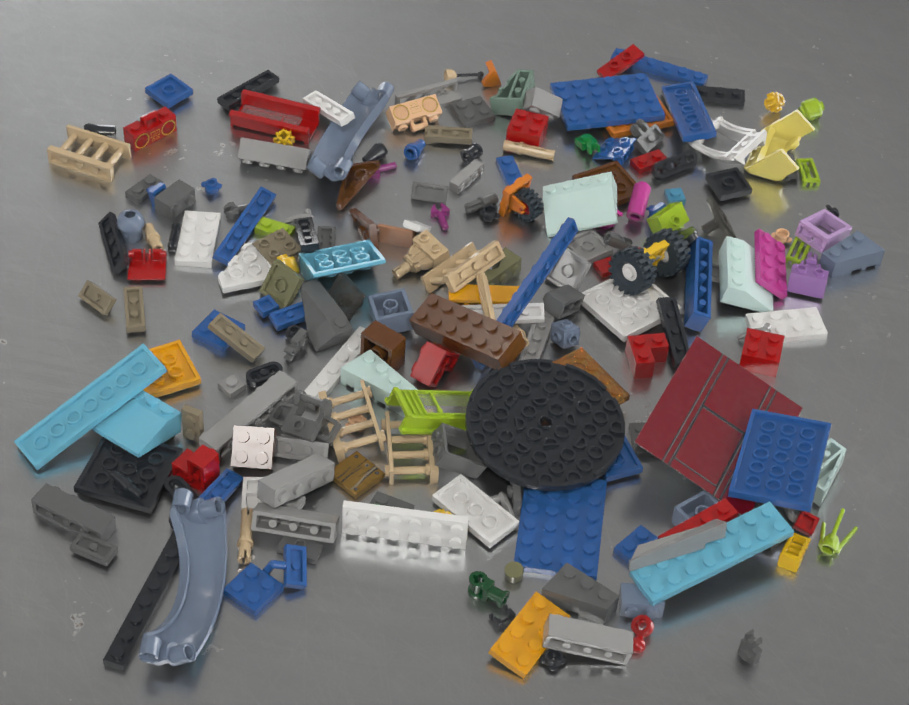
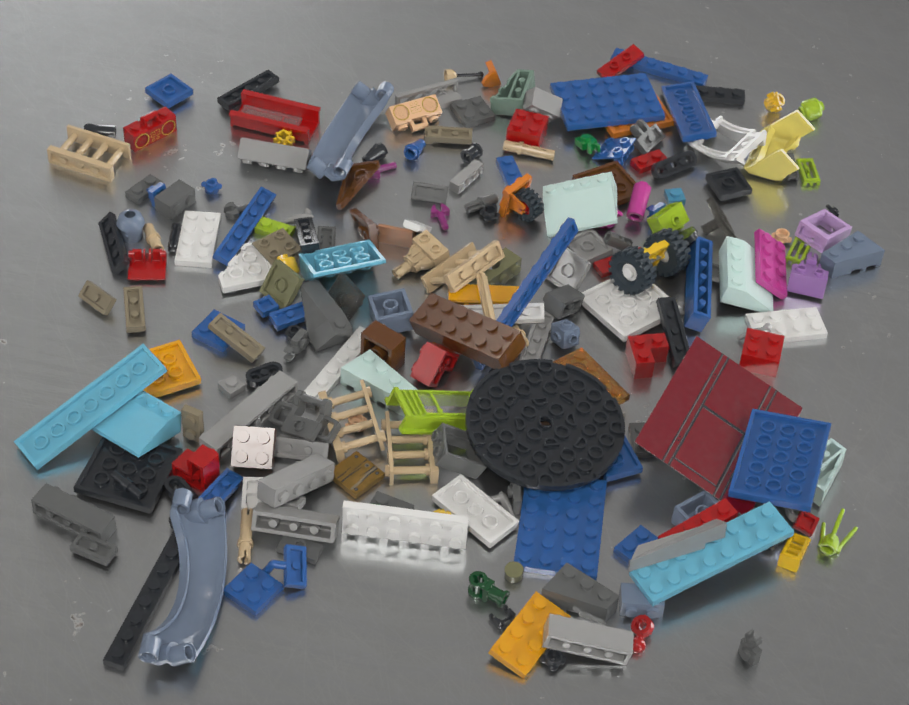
(329, 108): white plate -> none

